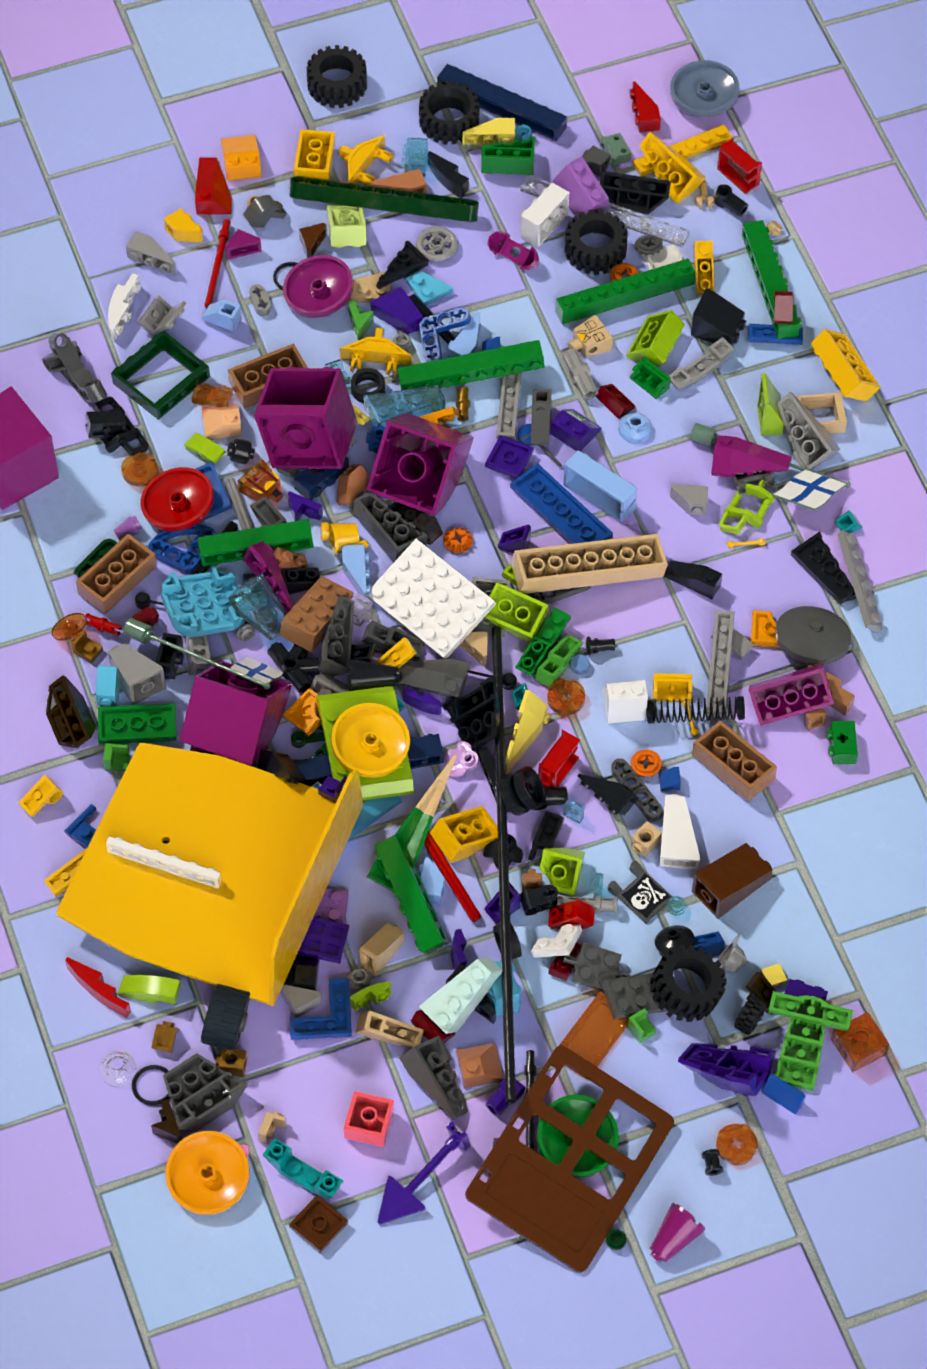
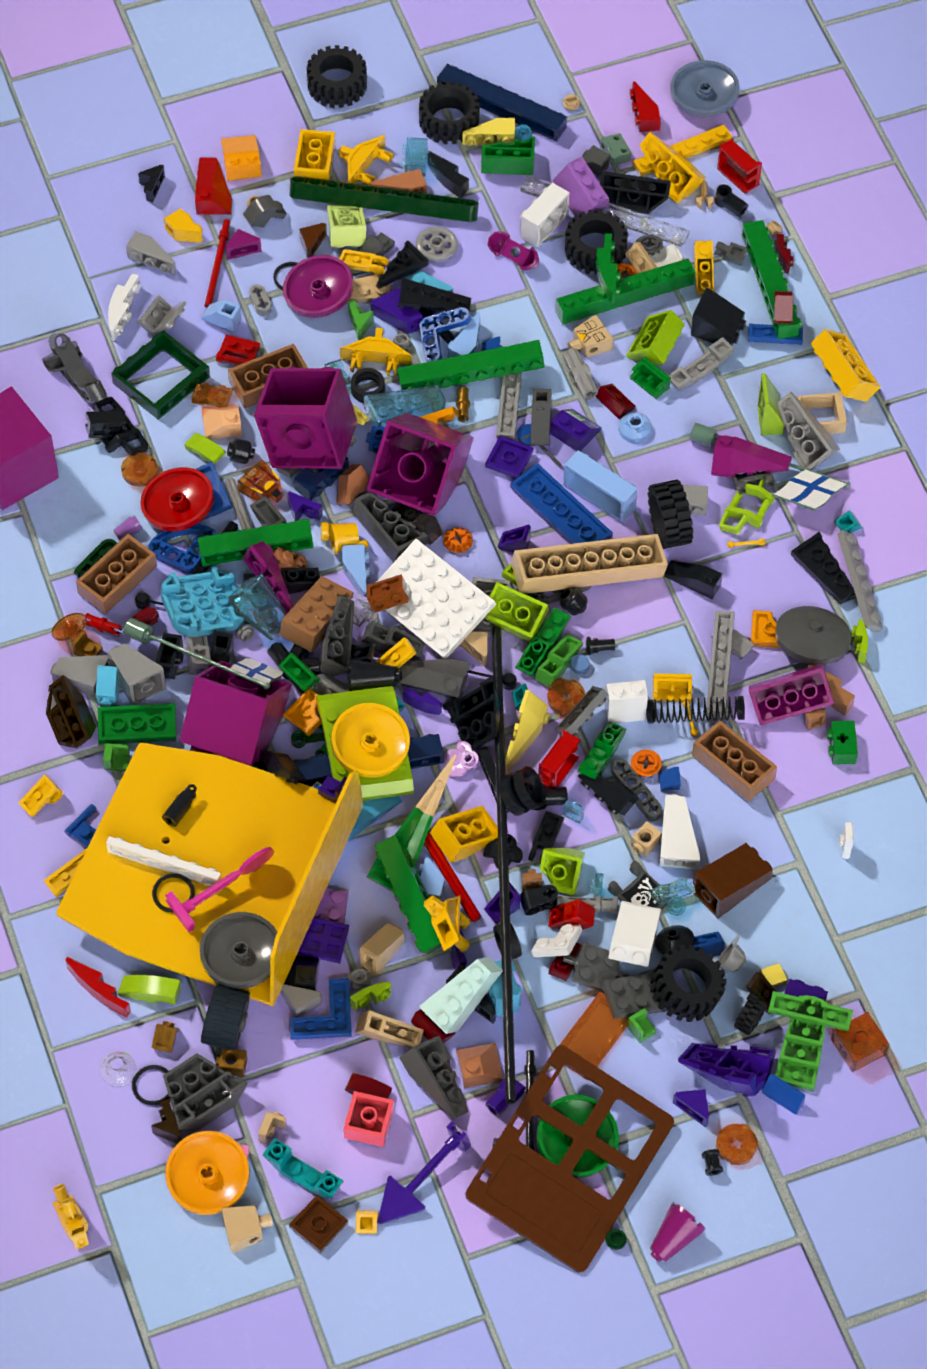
(70, 1216): none -> yellow connector
(80, 671): none -> light grey slope
(152, 180): none -> black slope
(179, 806): none -> black piece
(182, 910): none -> dark pink piece
(192, 890): none -> black tyre
(221, 647): none -> black slope
(237, 347): none -> red plate
(238, 950): none -> dark grey dish
(244, 1226): none -> tan torso
(299, 672): none -> green slope
(364, 261): none -> yellow hinge
(366, 1221): none -> yellow slope
(367, 1085): none -> dark red slope
(378, 245): none -> dark grey slope
(387, 593): none -> dark orange bracket
(425, 296): none -> black wing
(447, 921): none -> yellow connector
(571, 102): none -> tan plate
(573, 601): none -> black head
(582, 711): none -> dark grey plate
(603, 751): none -> green slope
(607, 269): none -> green slope
(634, 933): none -> white slope
(640, 258): none -> tan plate
(670, 513): none -> black tyre
(671, 891): none -> clear light blue plate
(694, 1104): none -> dark purple slope
(733, 253): none -> dark grey plate
(784, 254): none -> dark red slope
(846, 840): none -> white plate
(860, 640): none -> lime slope

